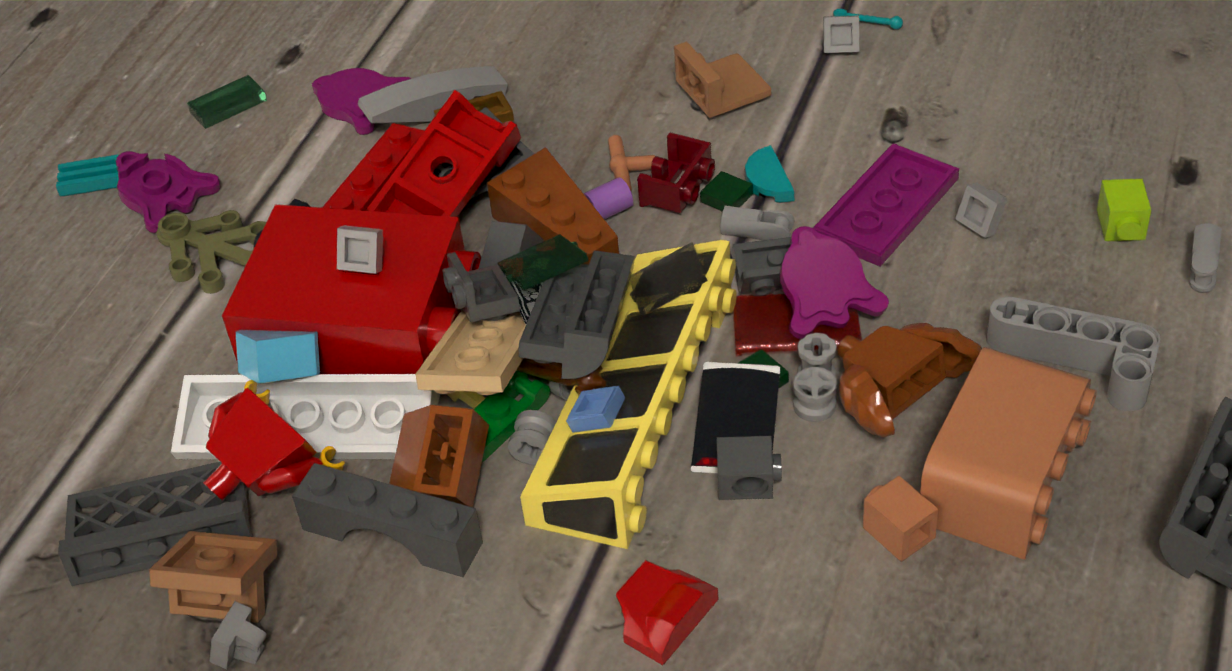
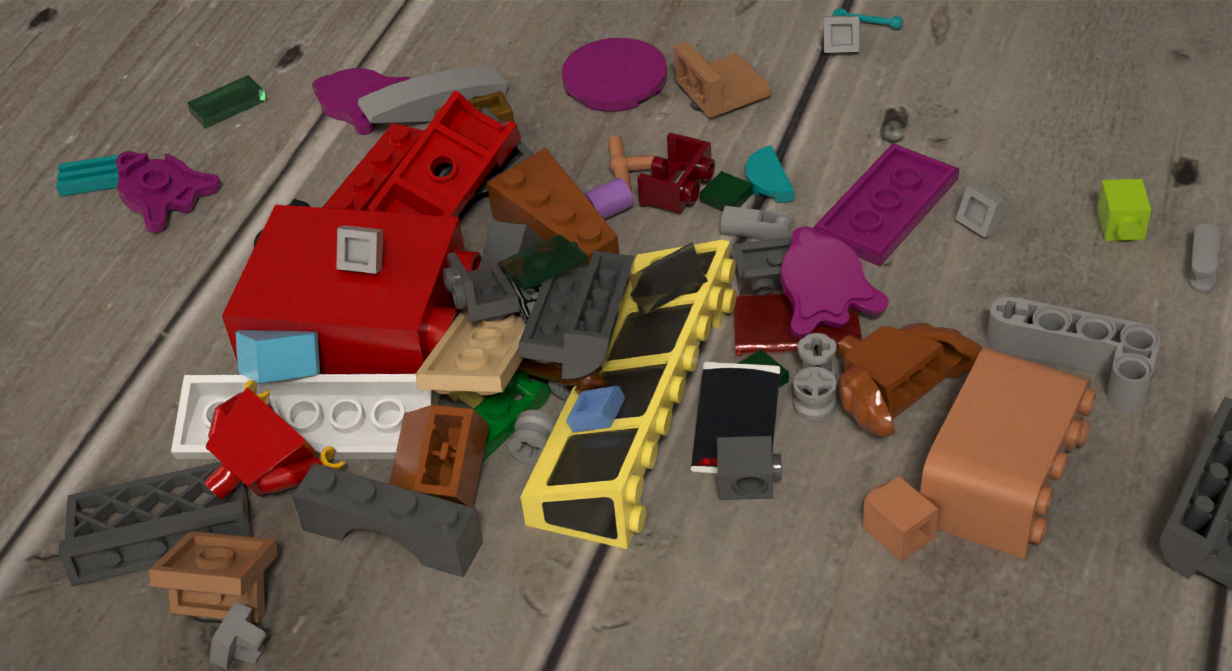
(177, 231): olive plant -> none
(614, 73): none -> magenta tile
(662, 609): red slope -> none

